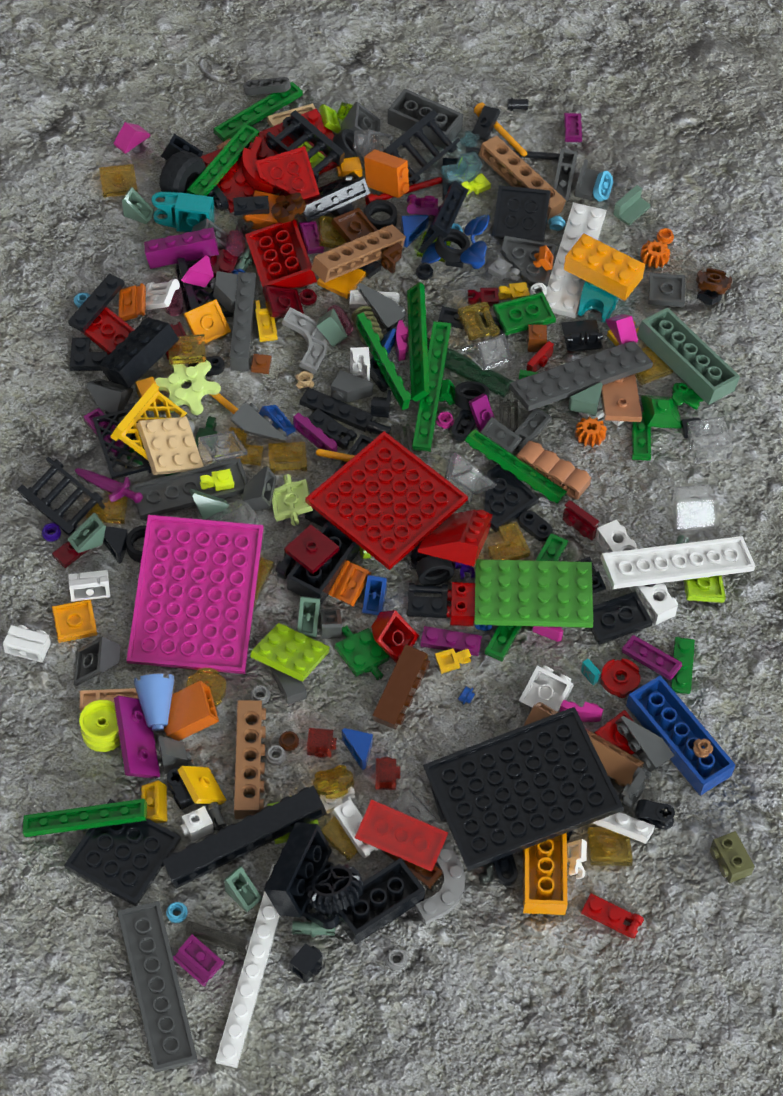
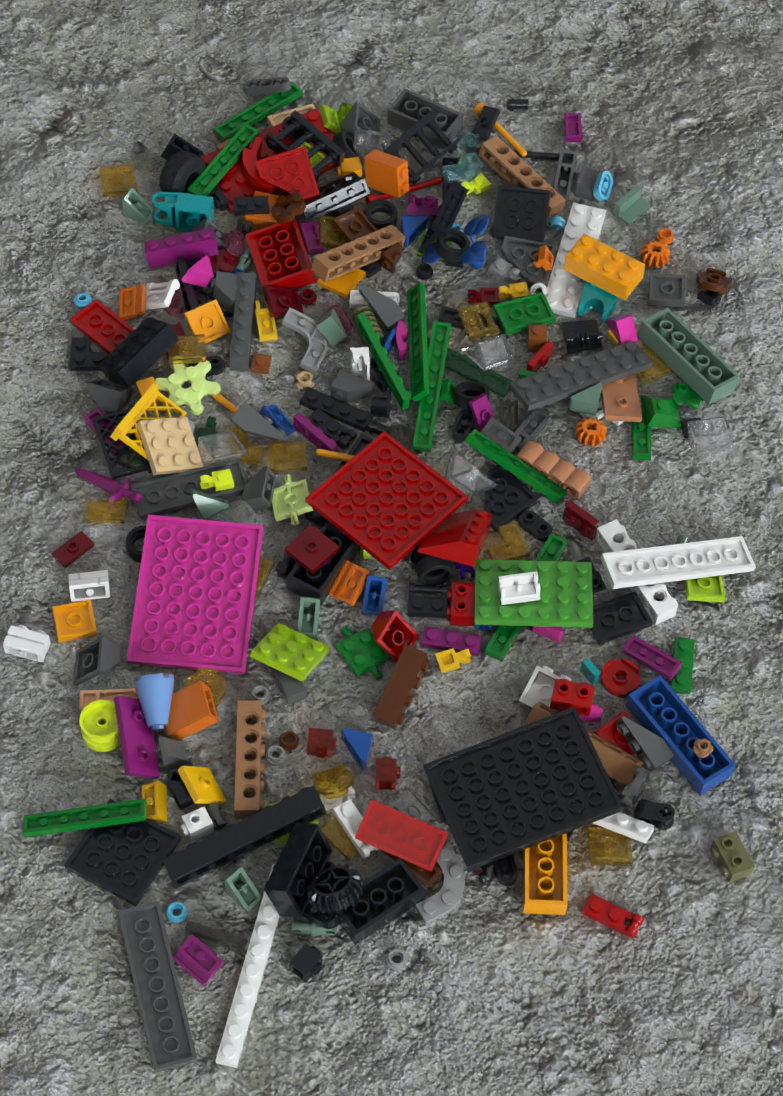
(44, 504): black fence -> none
(49, 528): dark purple plate -> none
(88, 535): sand green slope -> none
(96, 303): black plate -> none
(116, 542): black slope -> none
(130, 137): dark pink slope -> none
(331, 623): dark grey slope -> none
(445, 416): dark pink plate -> none
(466, 695): blue plate -> none
(518, 588): none -> white hinge
(572, 694): none -> red brick
(575, 856): plate -> none
(693, 507): clear slope -> none

